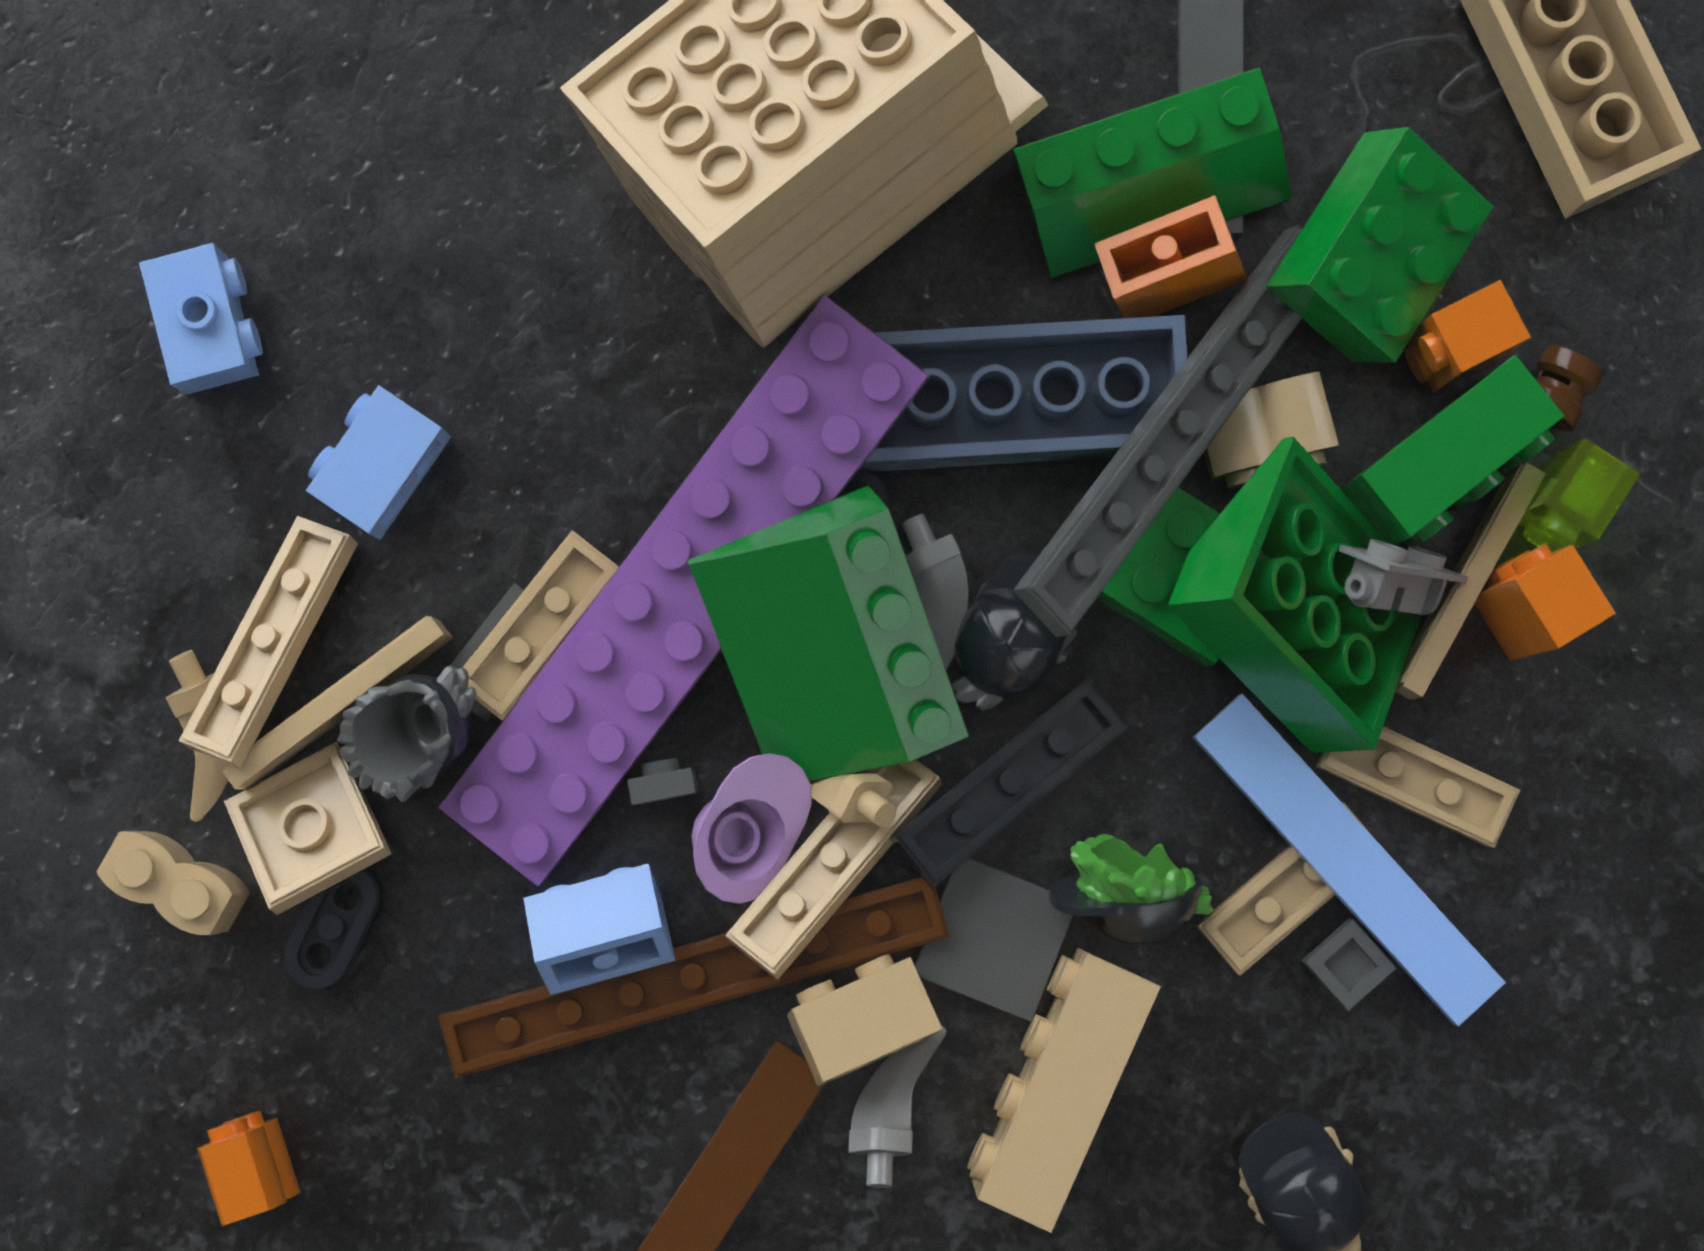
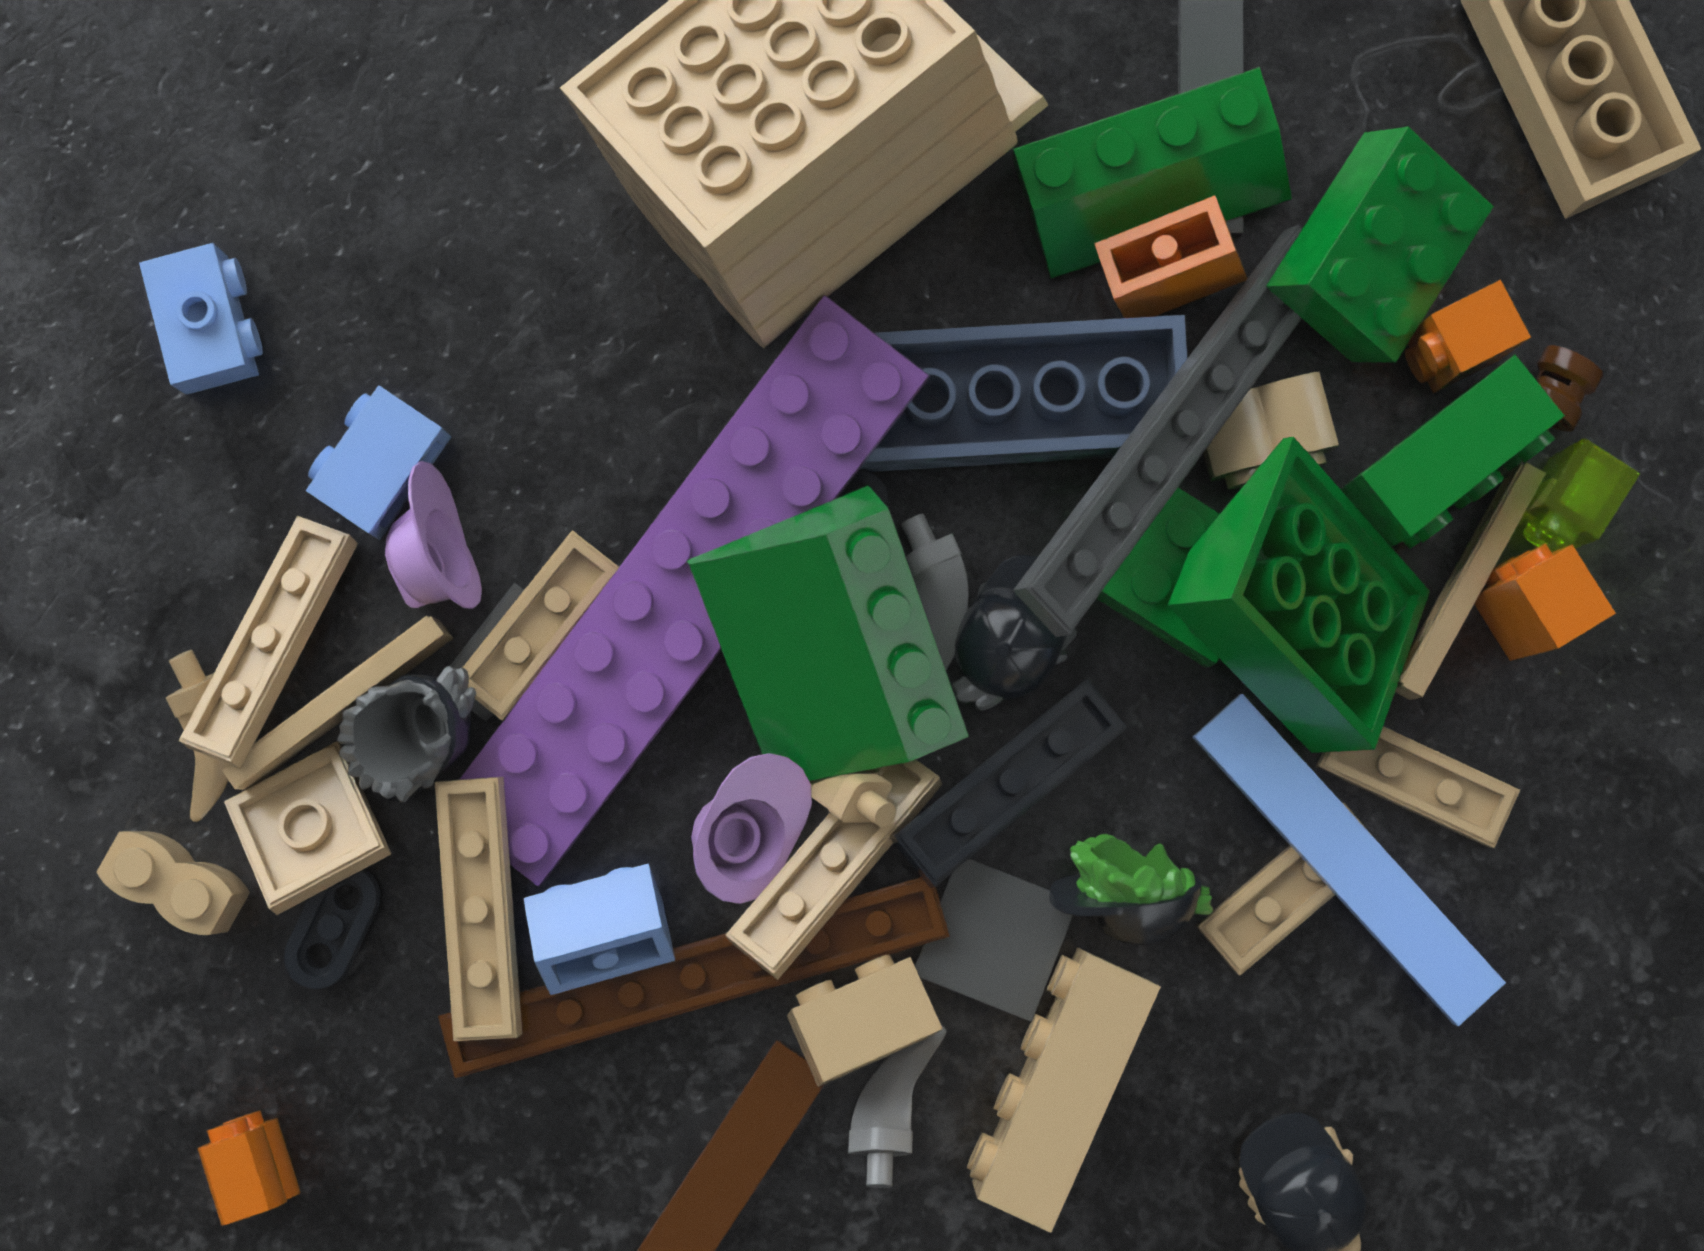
(429, 548): none -> lavender piece
(478, 909): none -> tan tile
(662, 781): dark grey plate -> none
(1348, 964): dark grey plate -> none
(1397, 577): light grey hinge -> none

